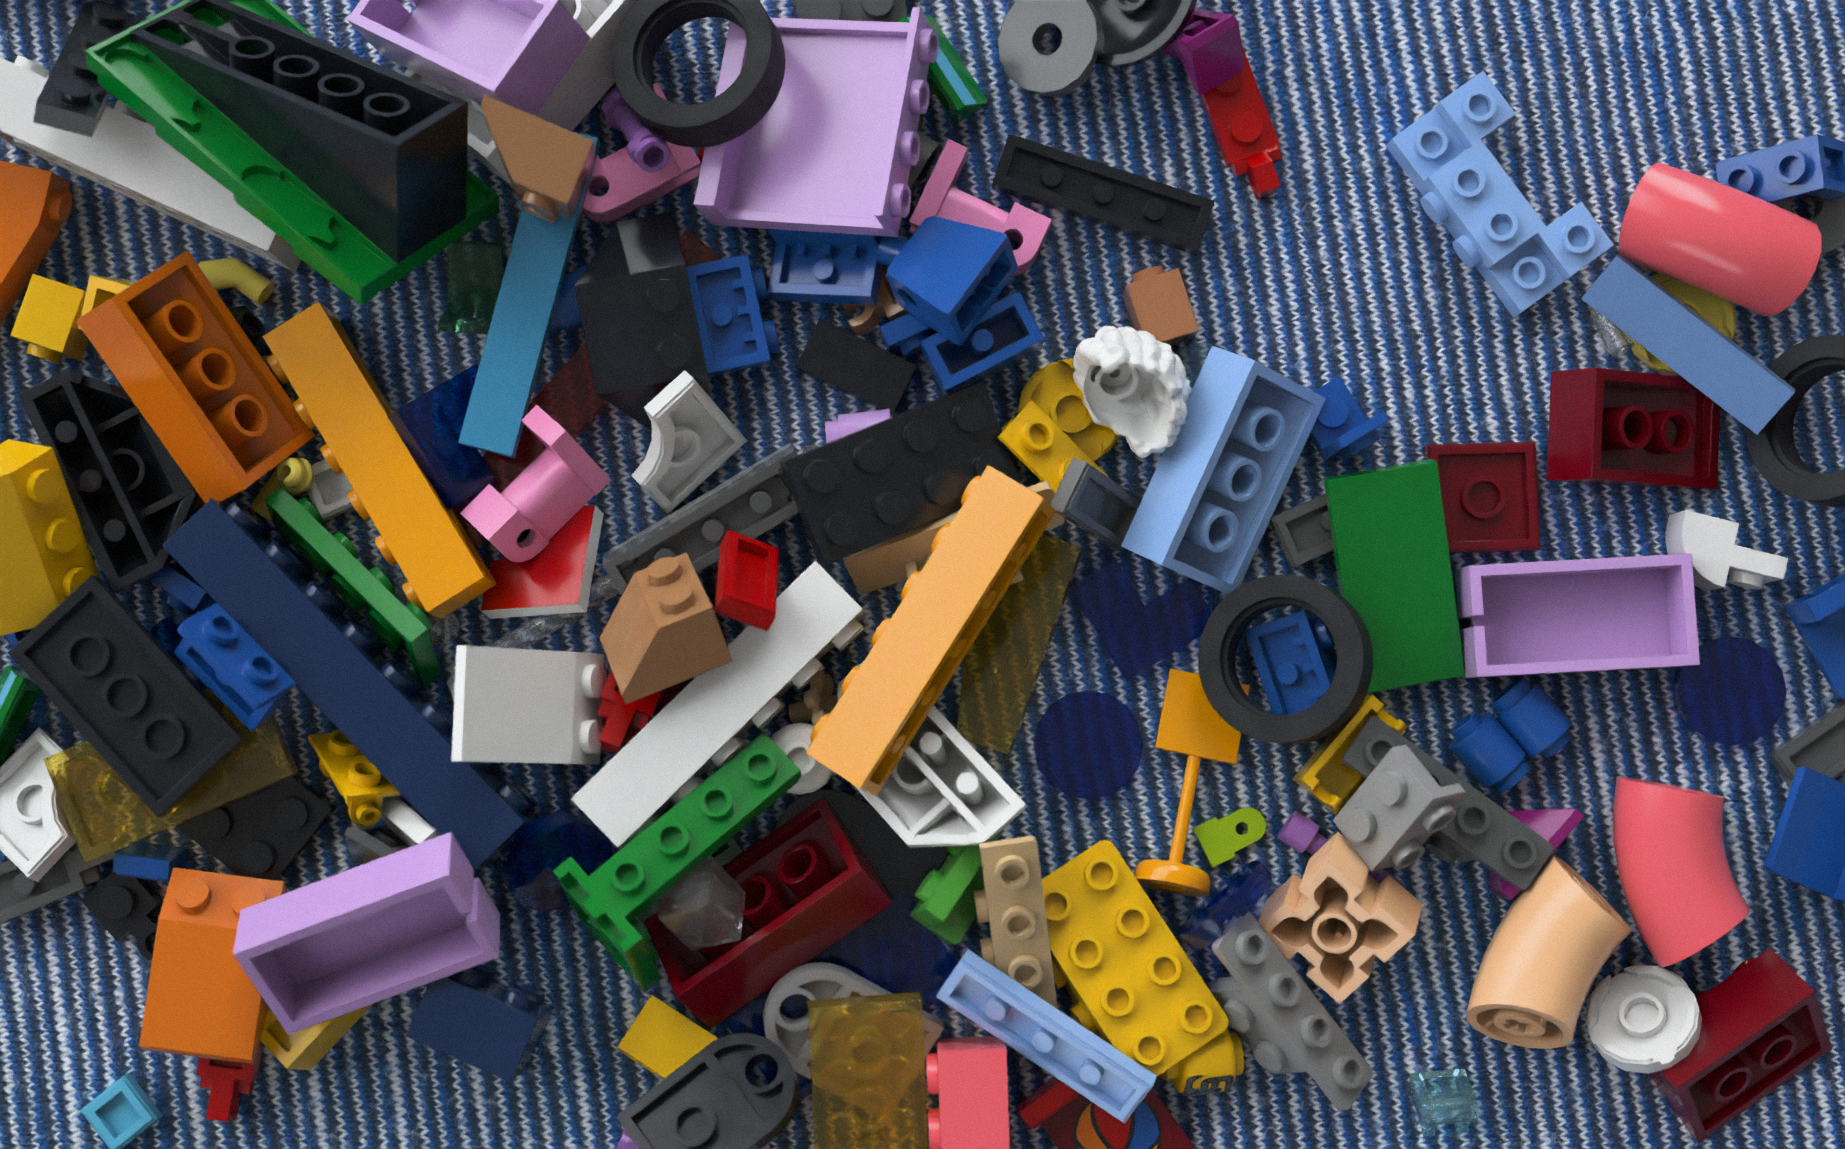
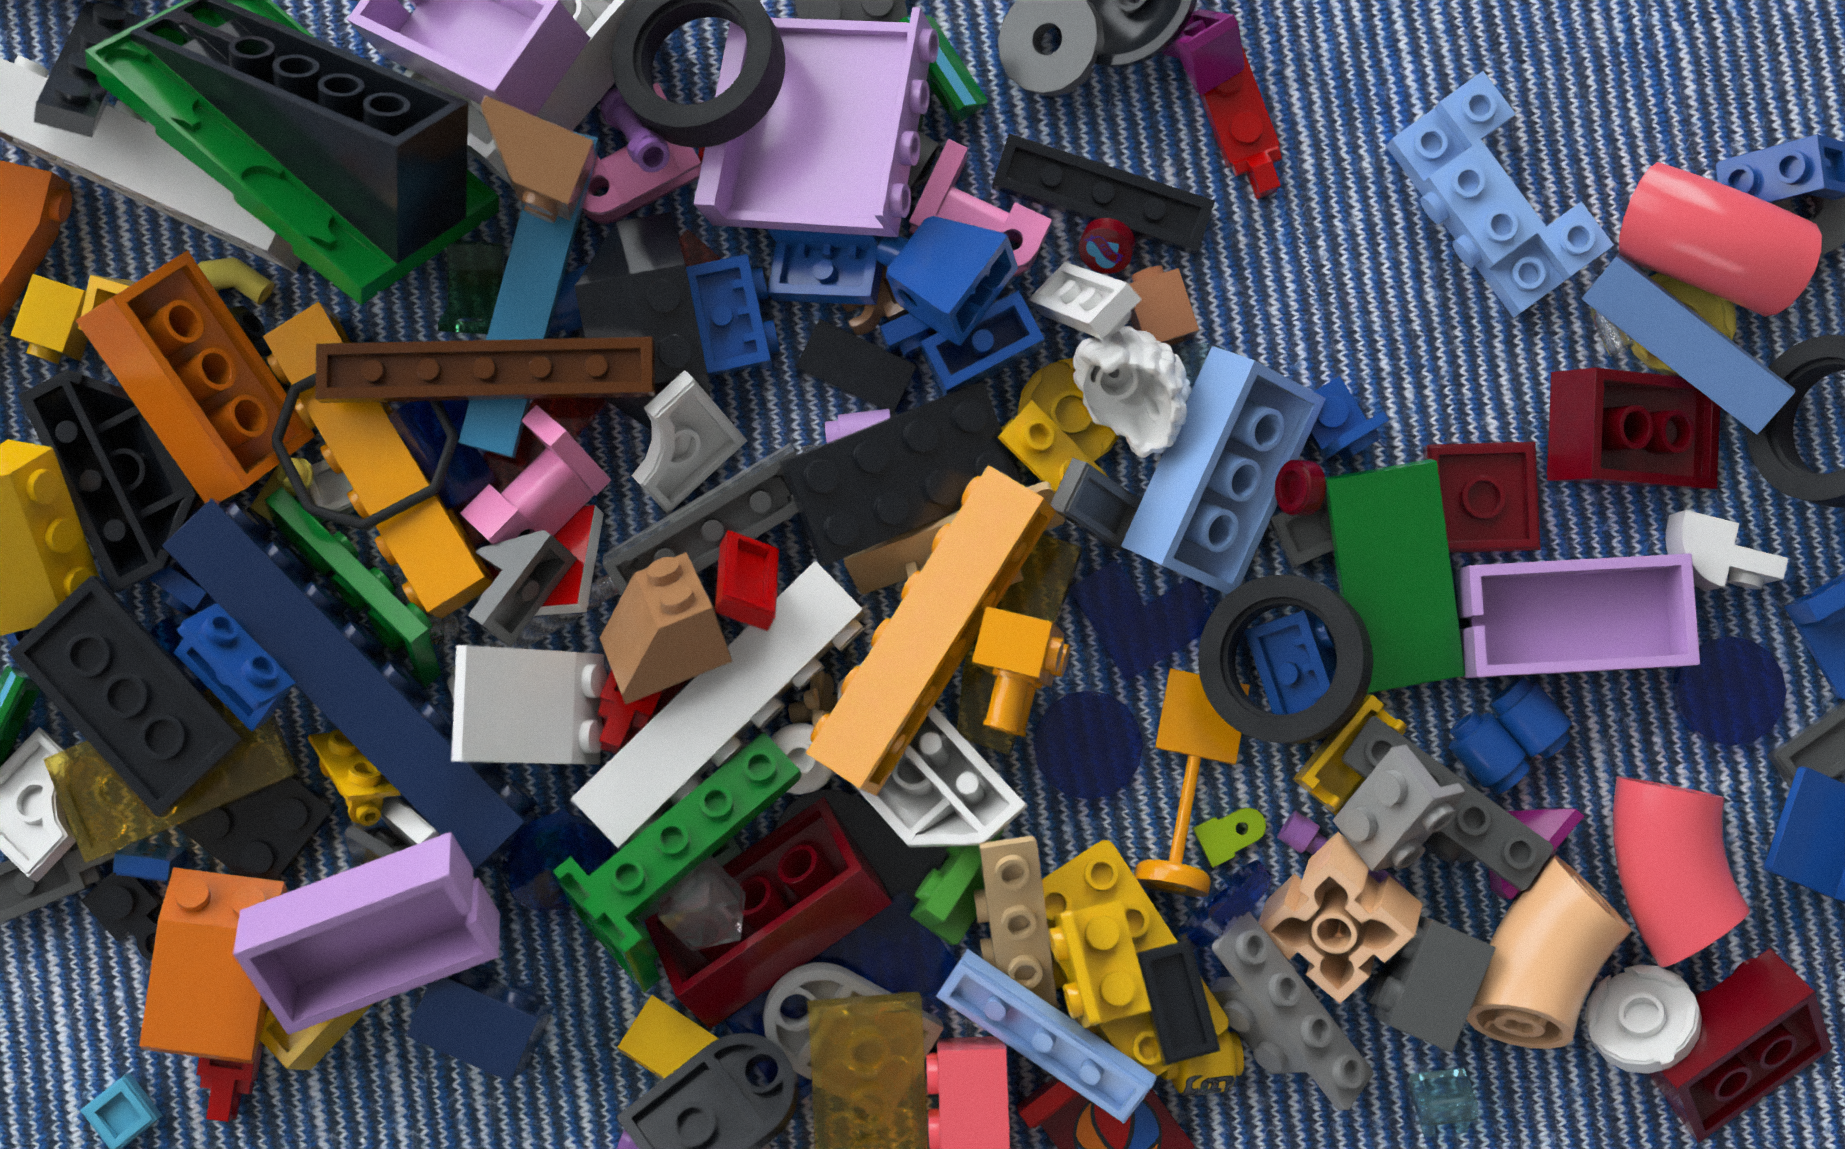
(341, 518): none -> black piece
(485, 369): none -> reddish brown plate
(527, 576): none -> dark grey slope
(1023, 657): none -> light orange brick
(1085, 300): none -> white plate
(1099, 964): none -> yellow bracket
(1106, 245): none -> dark red tile
(1177, 1003): none -> black tile
(1300, 487): none -> dark red tile
(1431, 983): none -> dark grey brick

